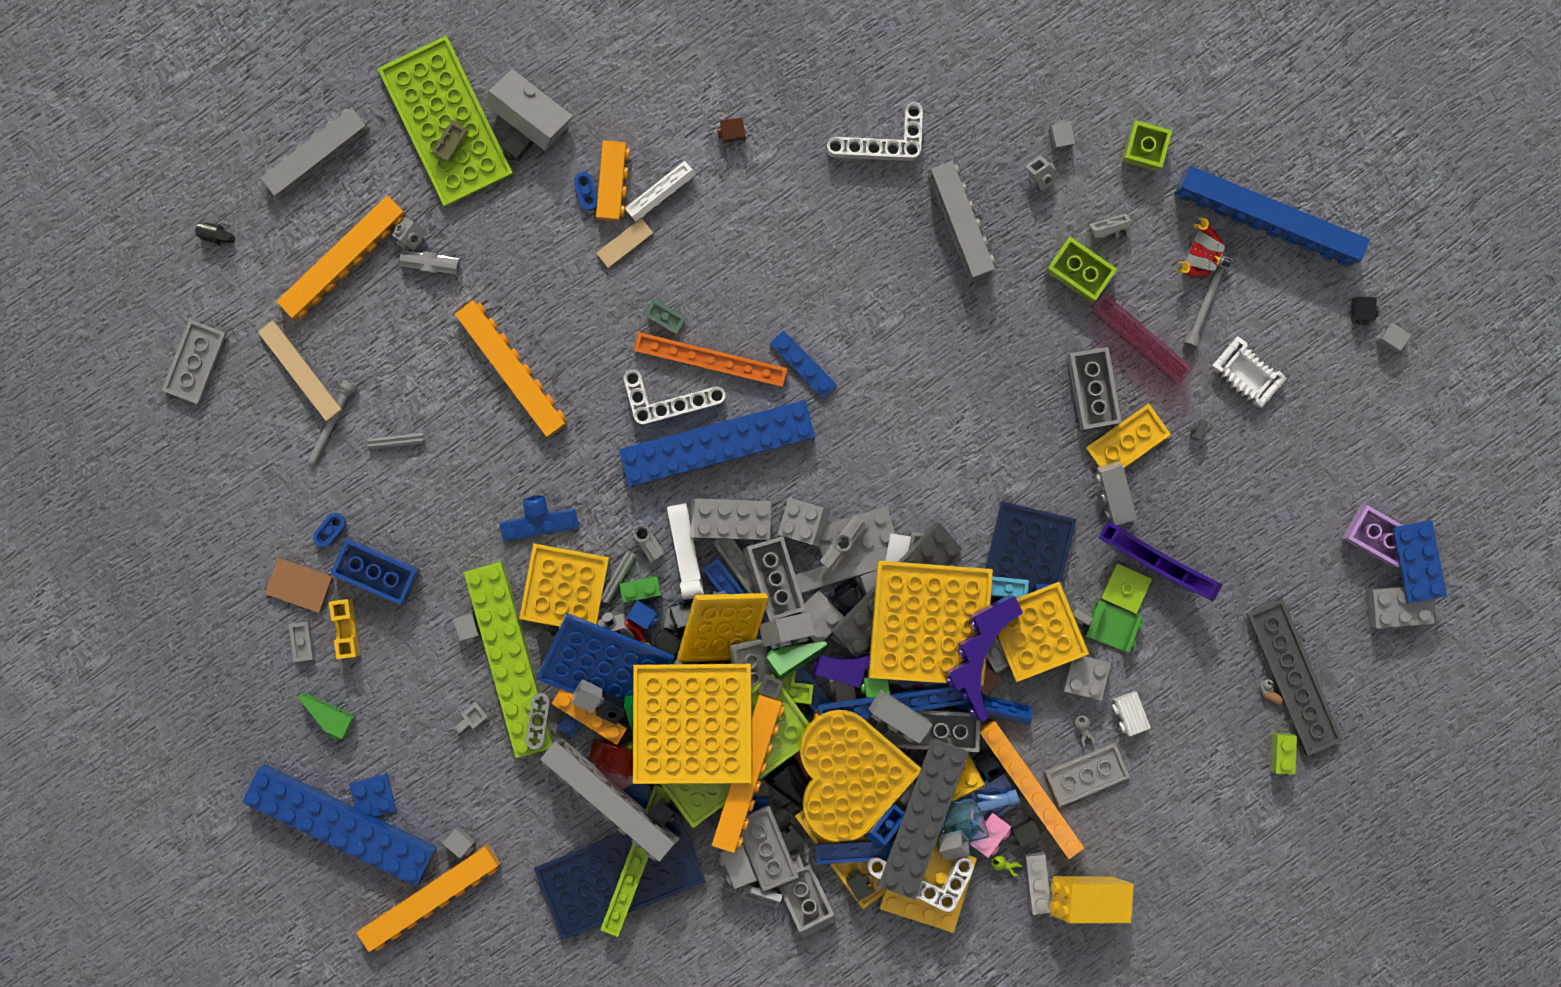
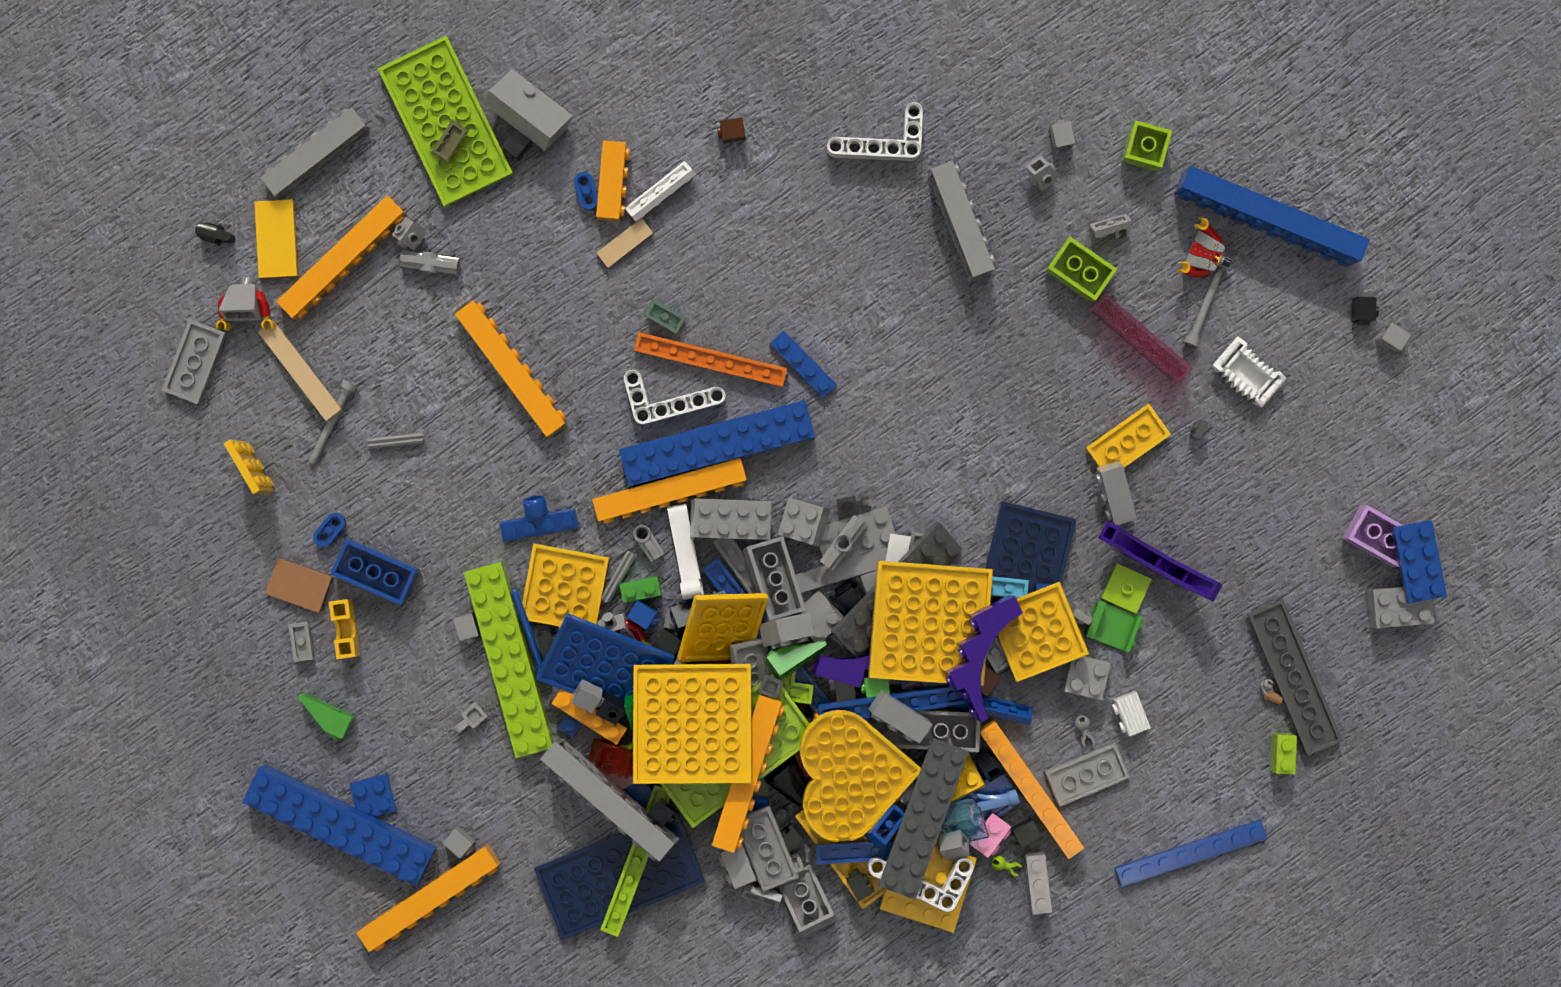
(243, 303): none -> light grey torso
(249, 467): none -> yellow plate
(276, 239): none -> yellow tile
(527, 629): none -> blue piece
(530, 734): light grey beam -> none
(669, 490): none -> light orange brick
(849, 506): none -> clear smoke plate
(1091, 899): yellow brick -> none
(1094, 388): light grey brick -> none
(1190, 853): none -> blue plate

